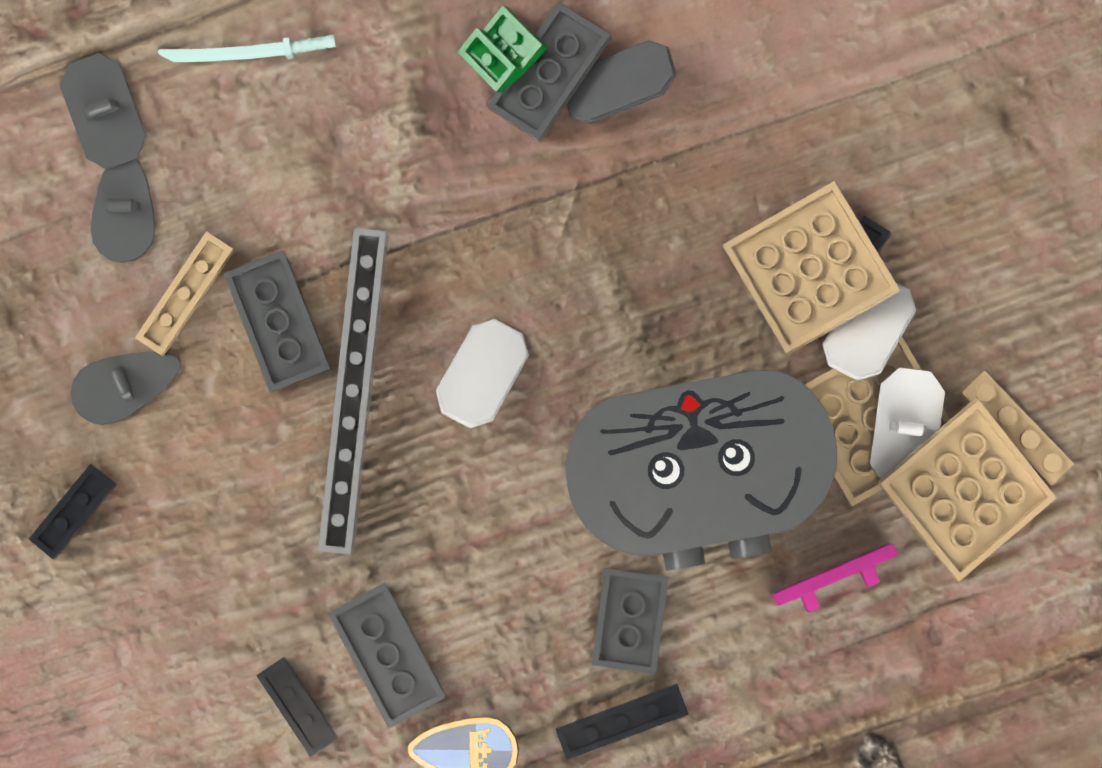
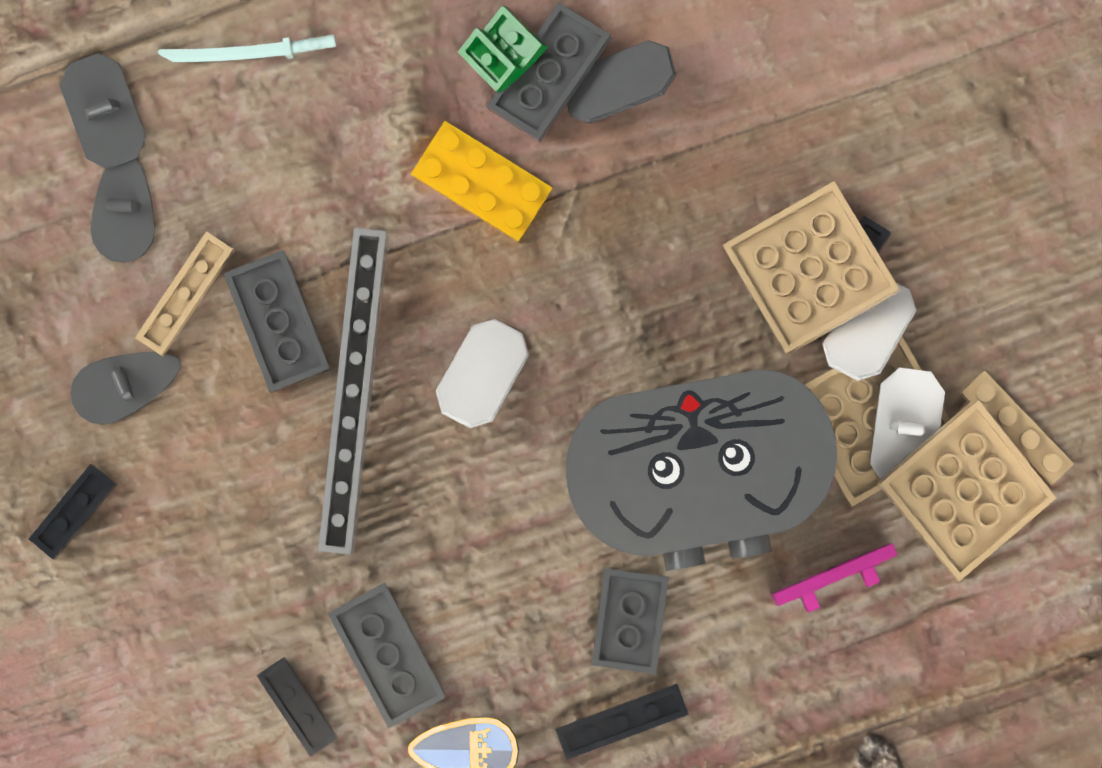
(481, 181): none -> yellow plate

